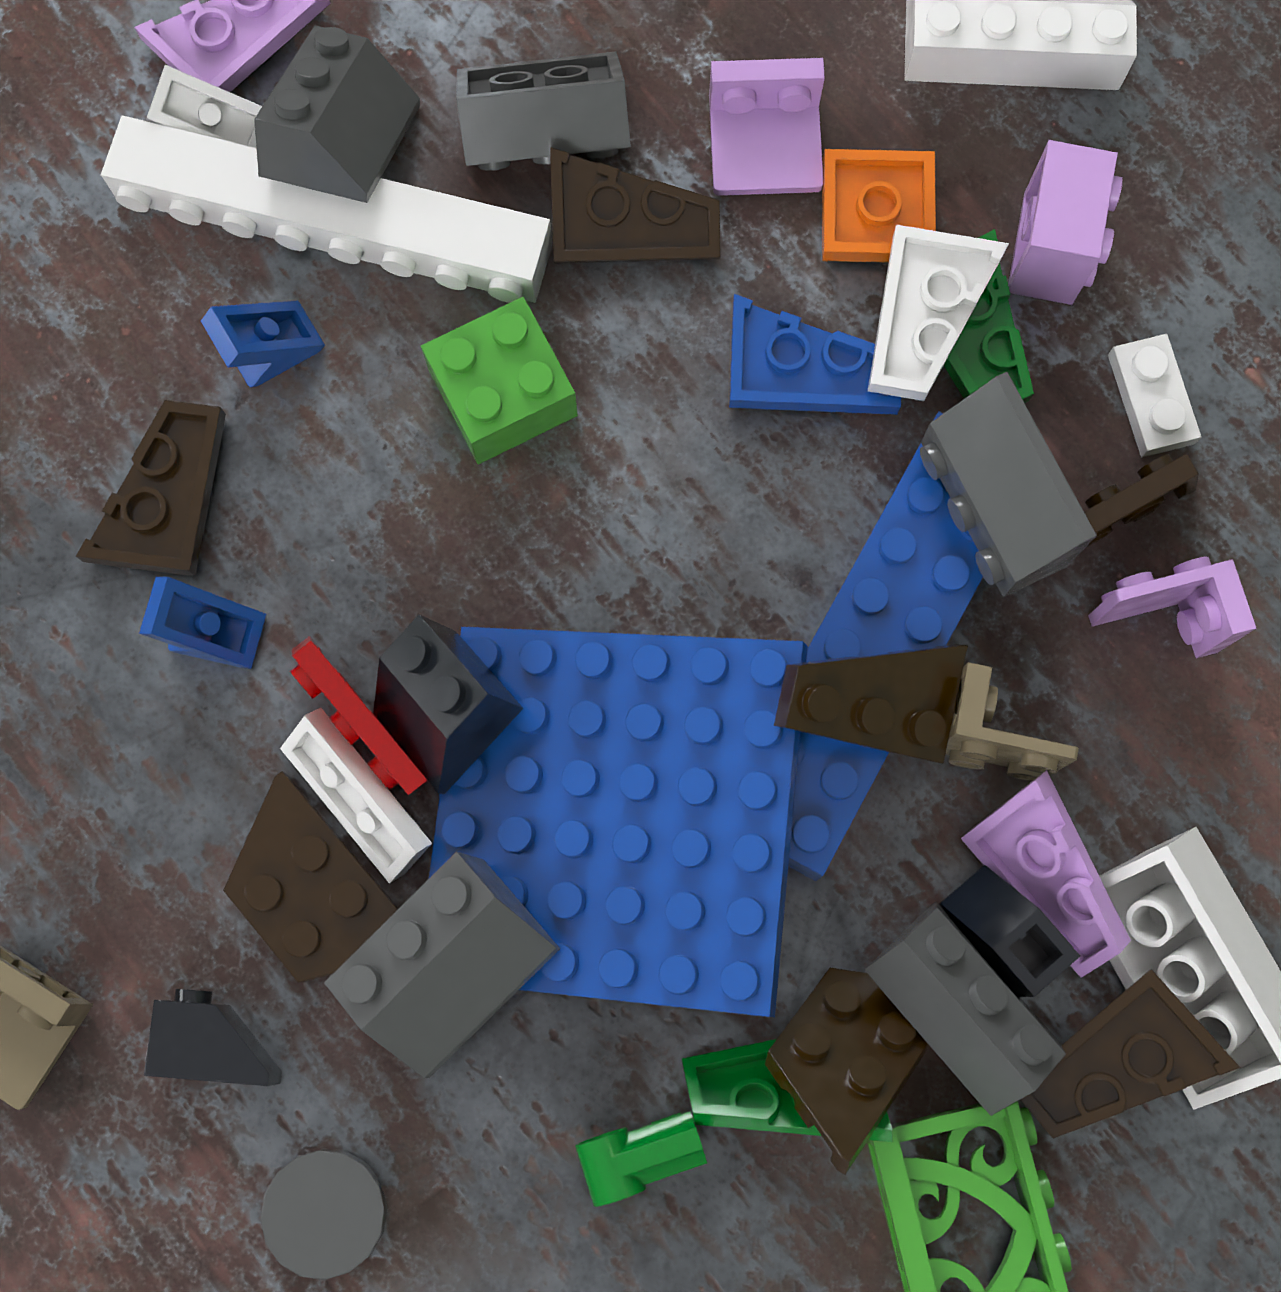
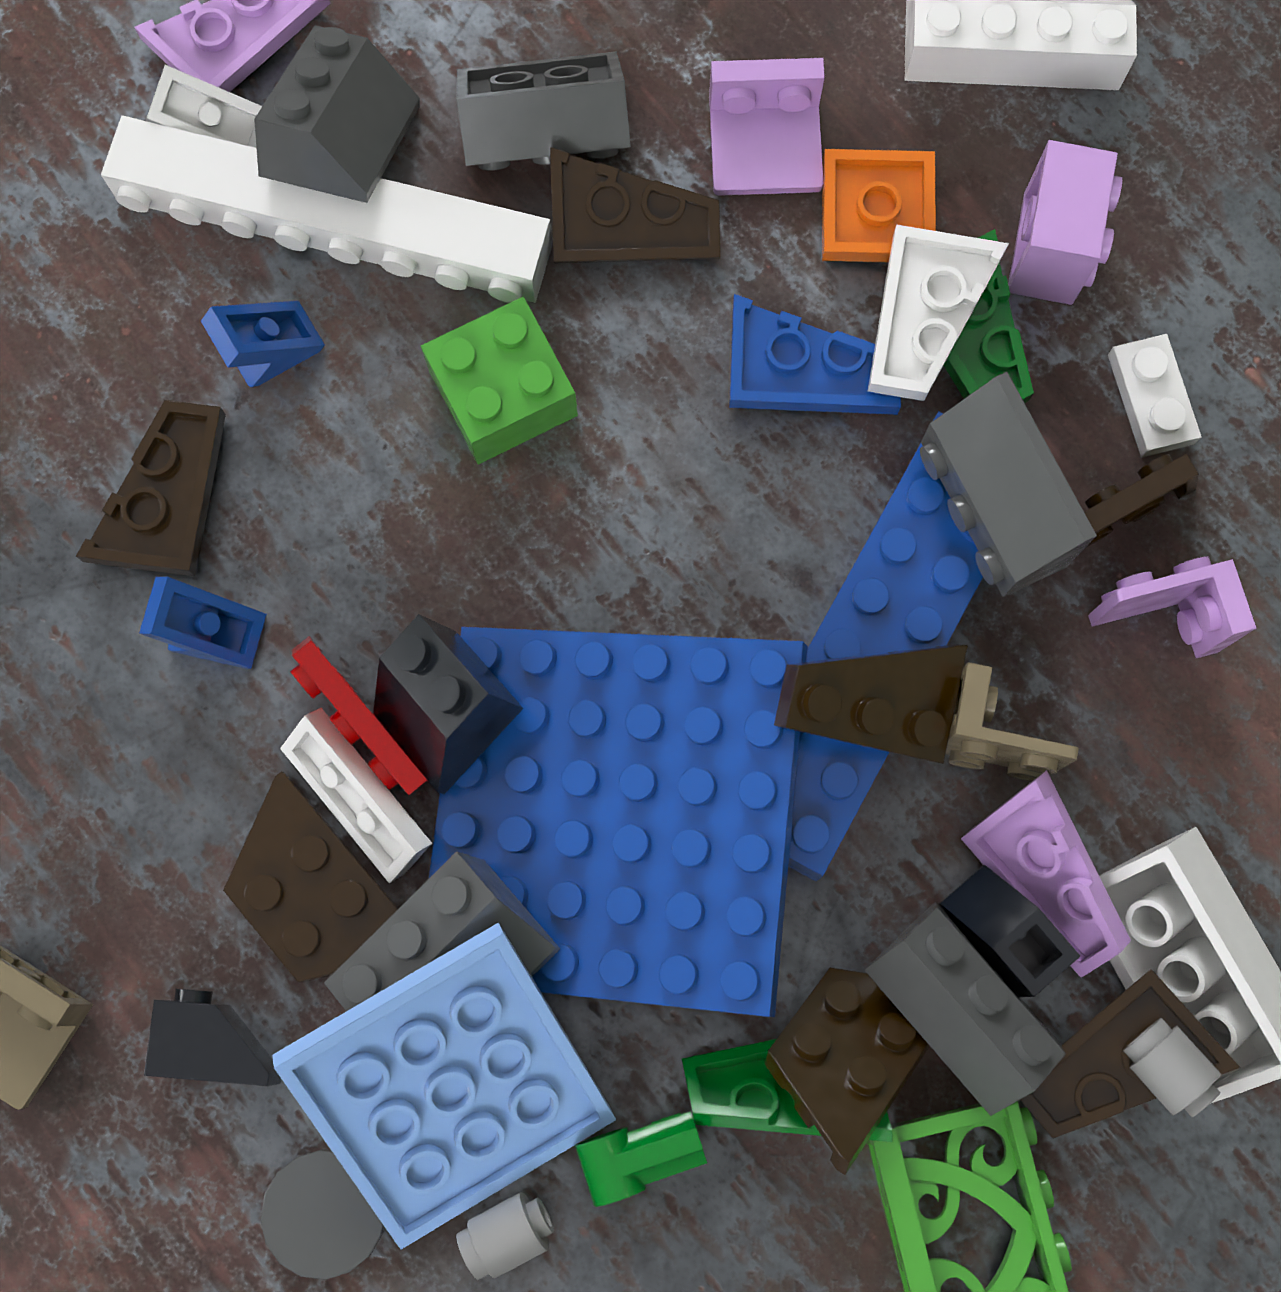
(445, 1086): none -> light blue plate
(505, 1236): none -> light grey brick
(1173, 1068): none -> light grey brick

